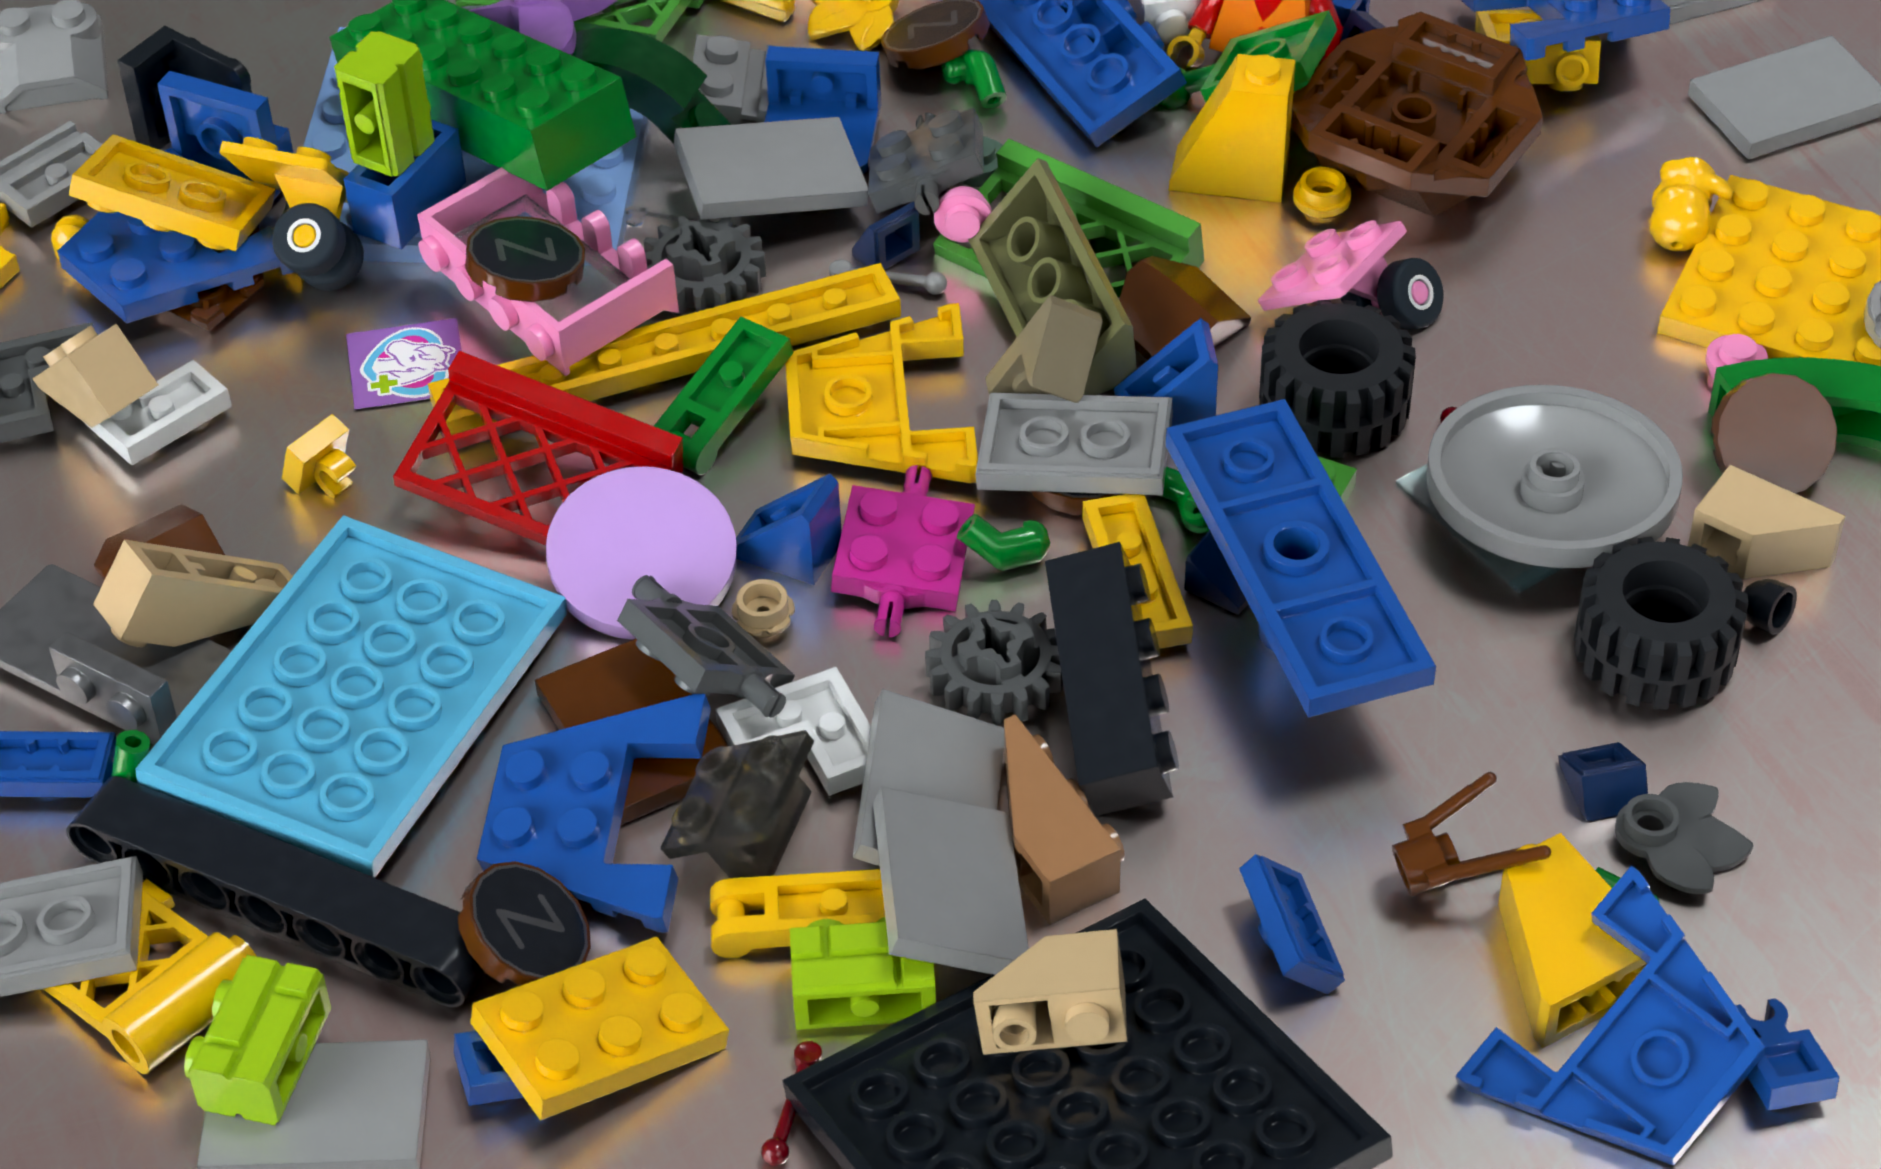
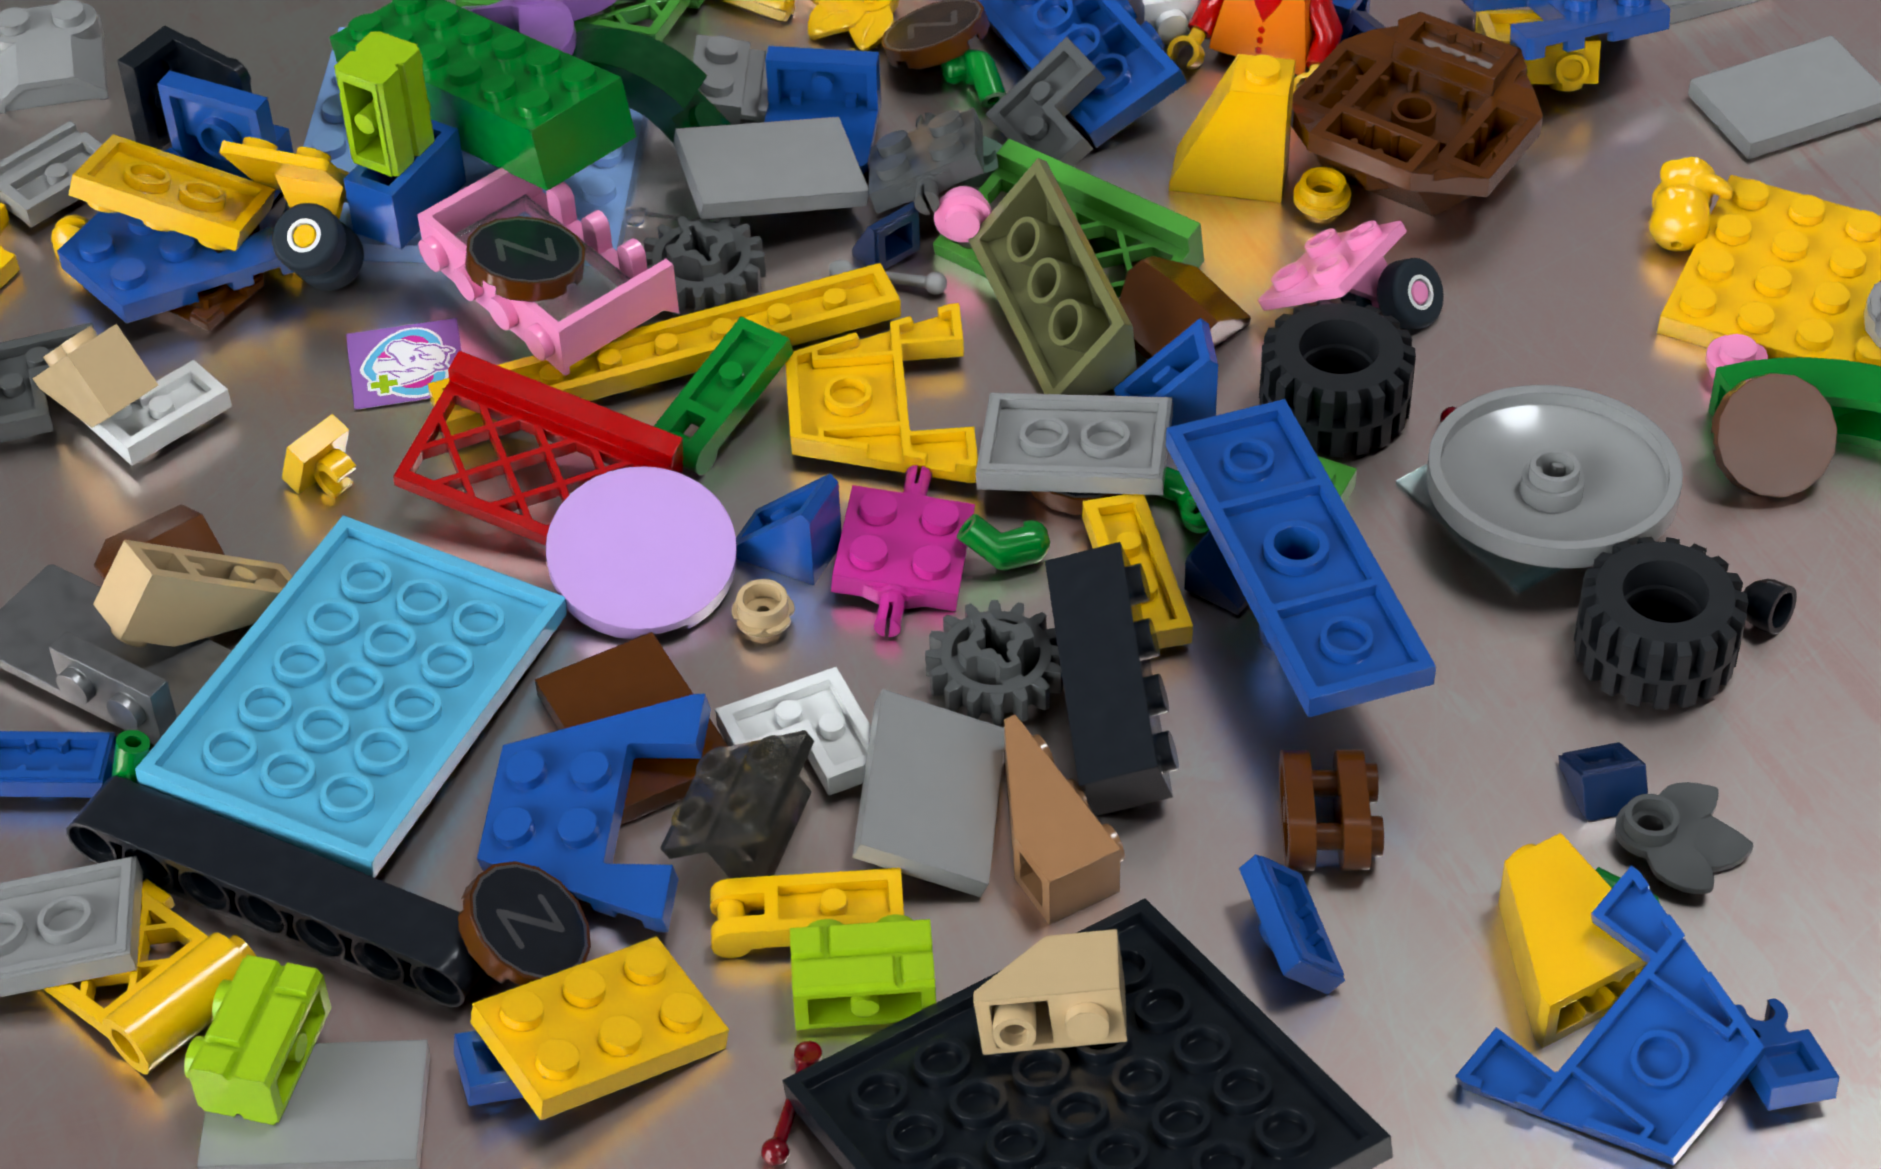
(703, 647): dark grey plate -> none
(948, 882): light grey tile -> none
(1038, 104): none -> dark grey plate
(1050, 353): dark tan slope -> none
(1298, 40): green plate -> none
(1353, 788): none -> reddish brown brick
(1432, 861): reddish brown plant -> none
(1764, 527): tan slope -> none

